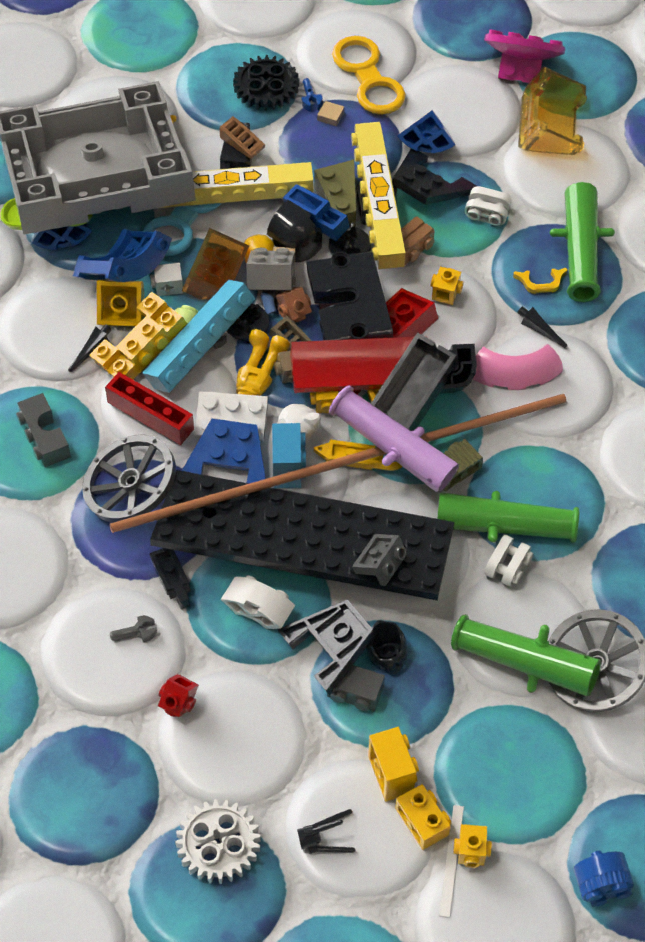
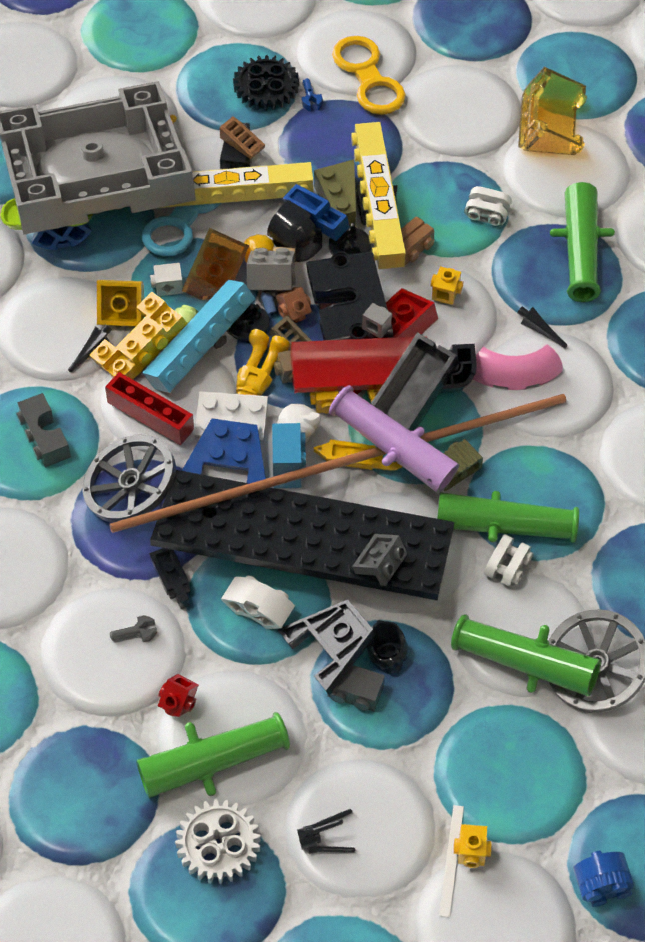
(128, 260): blue fence -> none
(210, 755): none -> bright green piece
(330, 113): tan tile -> none
(376, 320): none -> light grey plate
(392, 763): yellow brick -> none
(423, 816): yellow brick -> none
(424, 185): black wing -> none
(427, 135): blue brick -> none
(522, 56): dark pink bracket -> none
(541, 288): yellow helmet -> none

